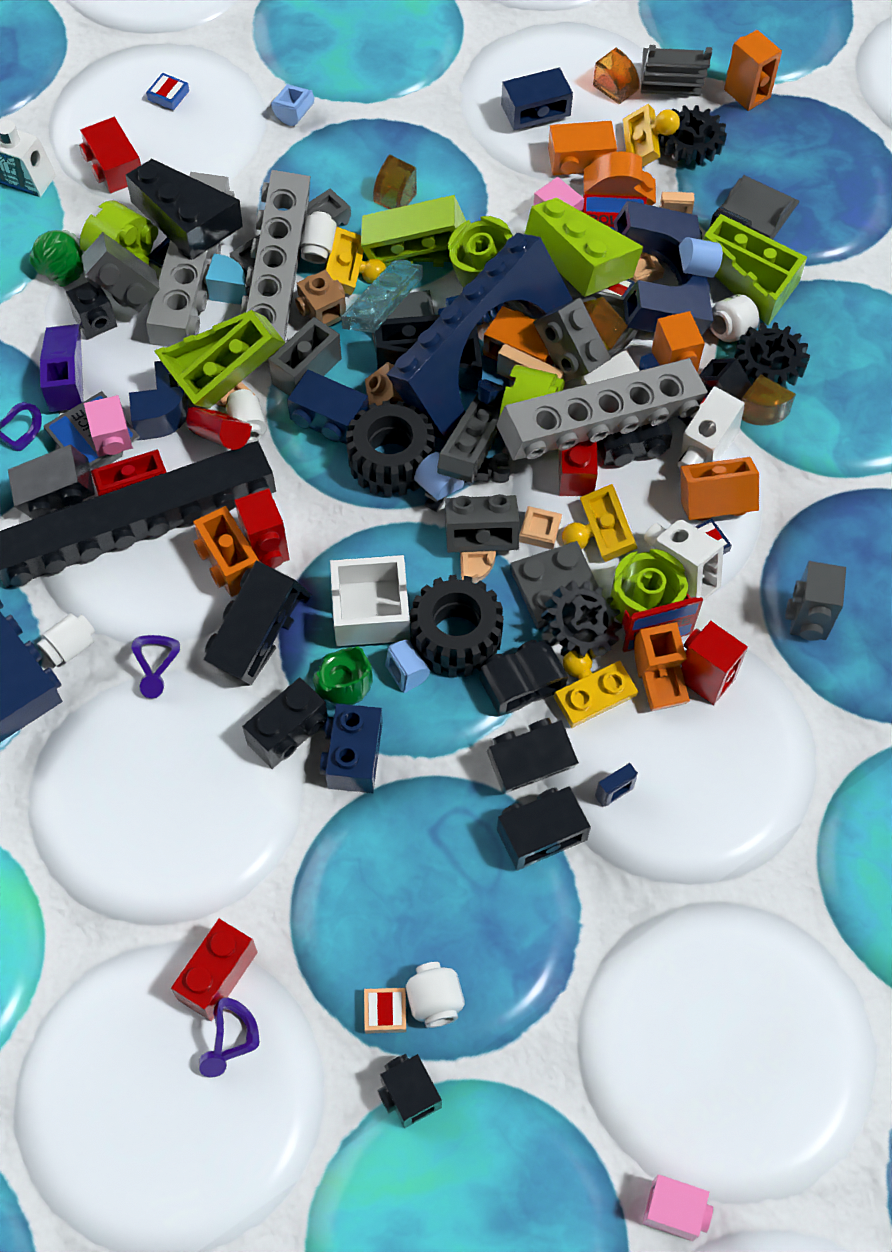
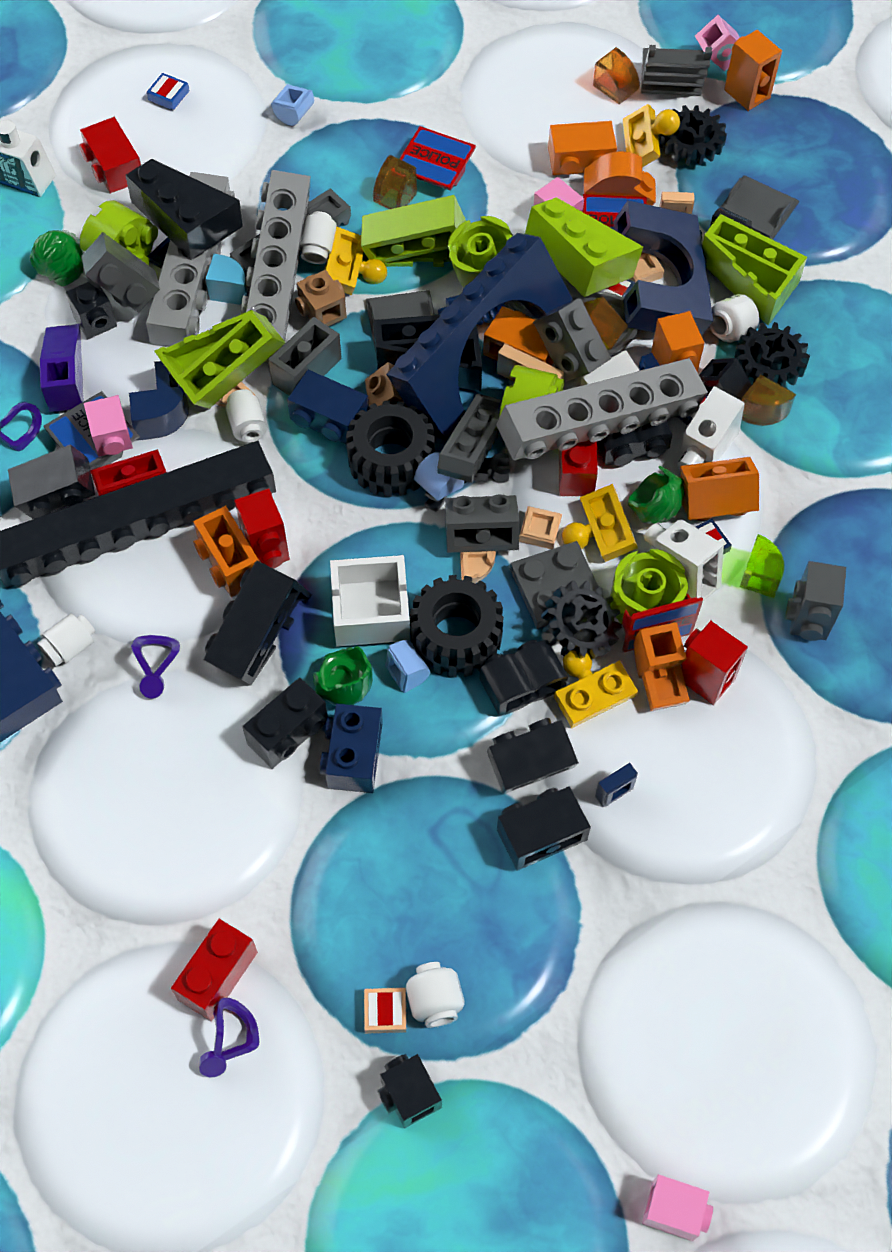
(218, 427): red brick -> none
(382, 296): clear light blue plate -> none
(438, 157): none -> piece
(490, 392): dark blue tile -> none
(536, 98): dark blue brick -> none
(658, 497): none -> green hair
(700, 257): light blue brick -> none
(721, 38): none -> bright pink brick
(763, 568): none -> clear neon green brick

